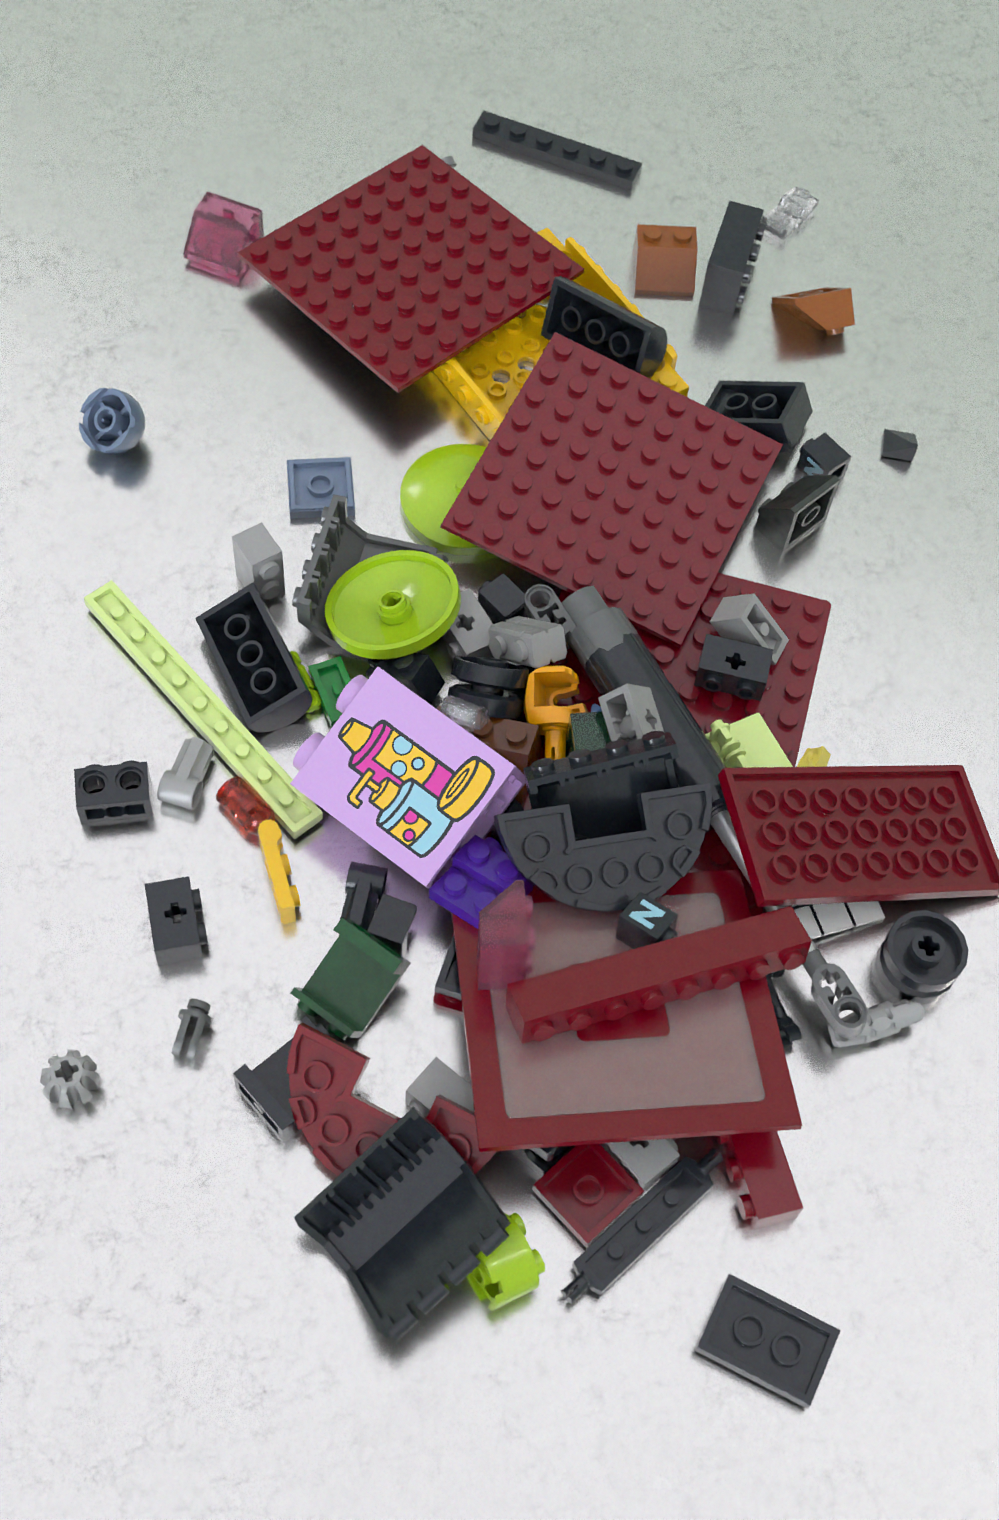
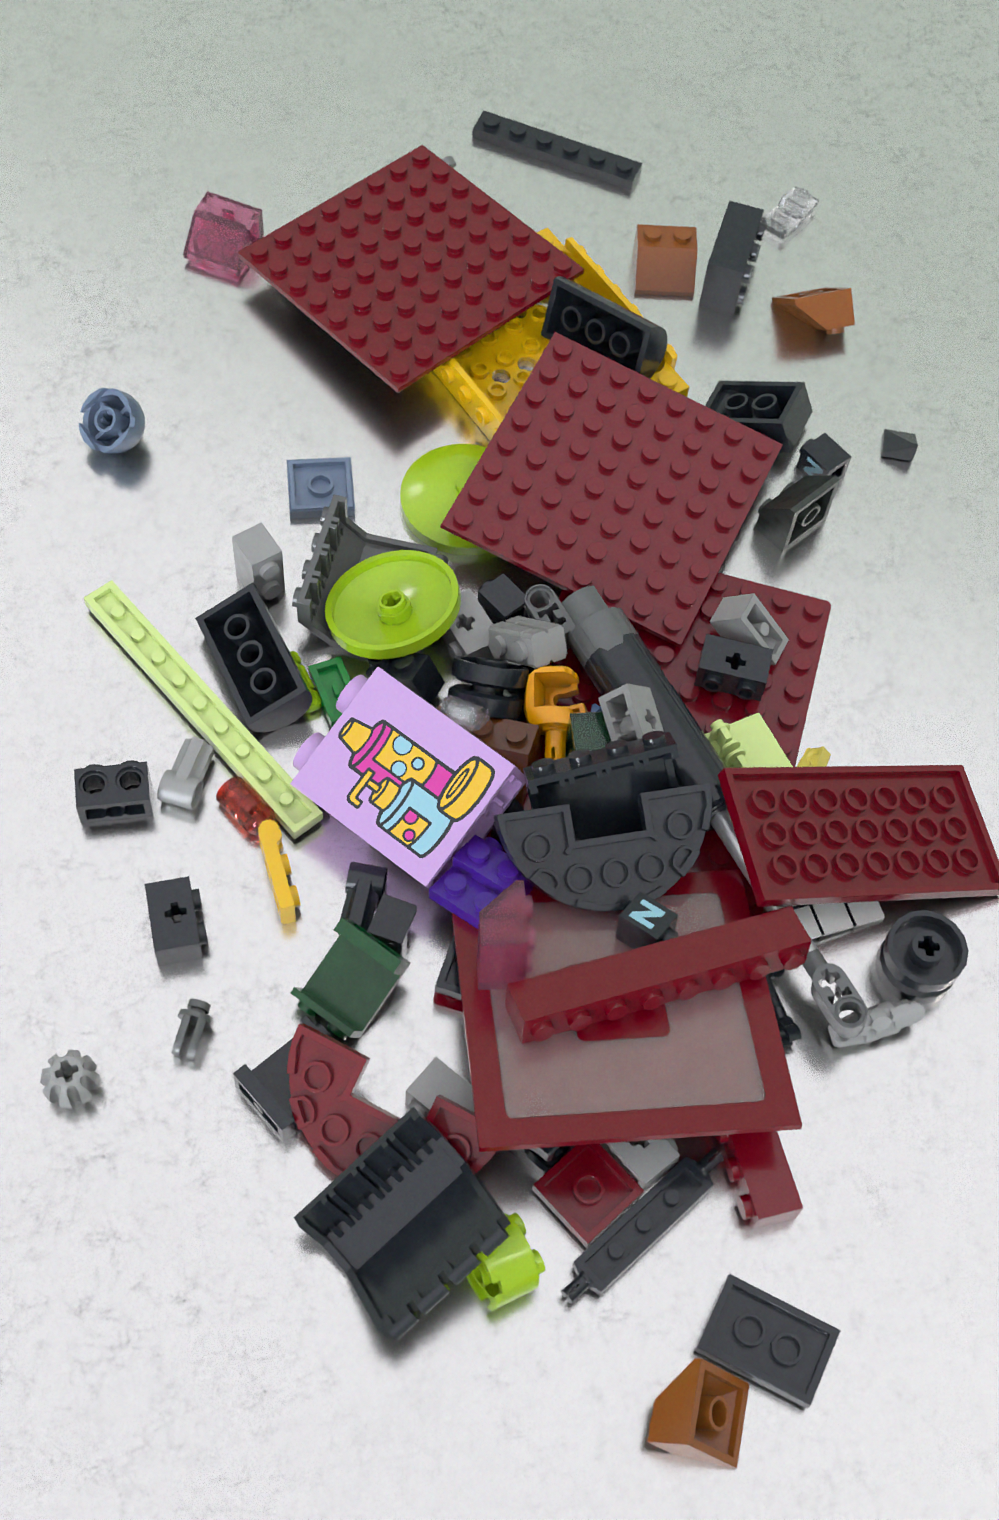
(701, 1415): none -> dark orange slope

